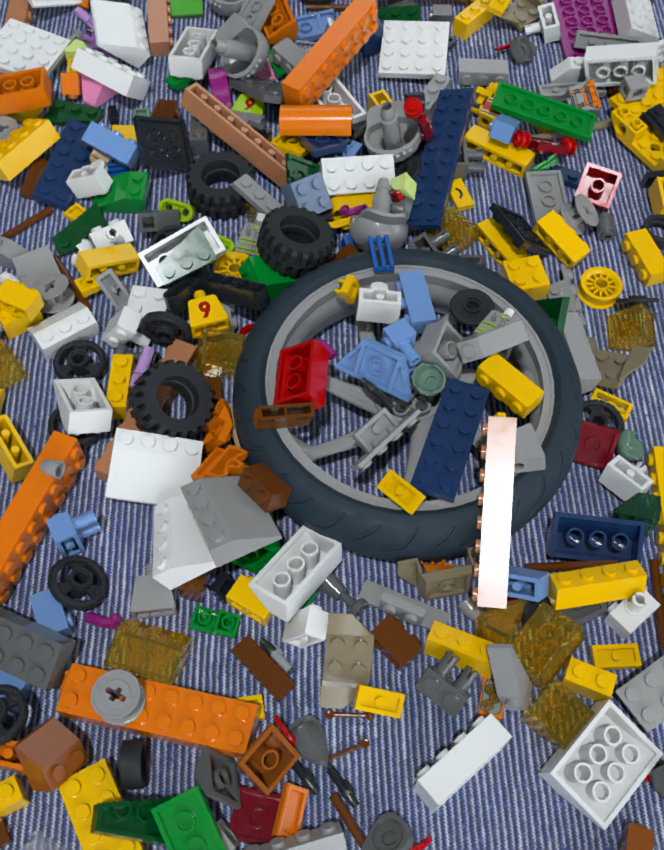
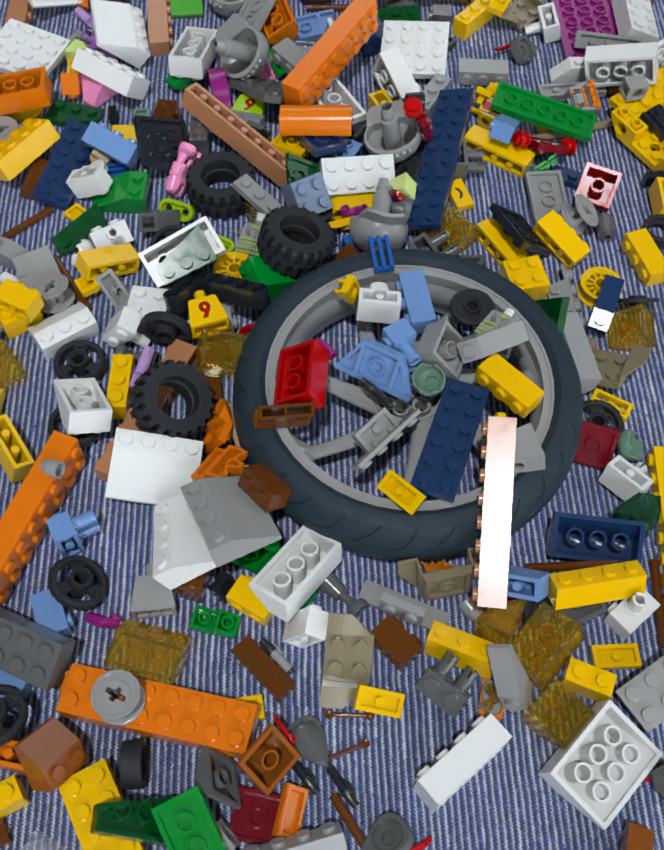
(176, 180): none -> bright pink piece
(394, 74): none -> white brick
(605, 304): none -> dark blue slope

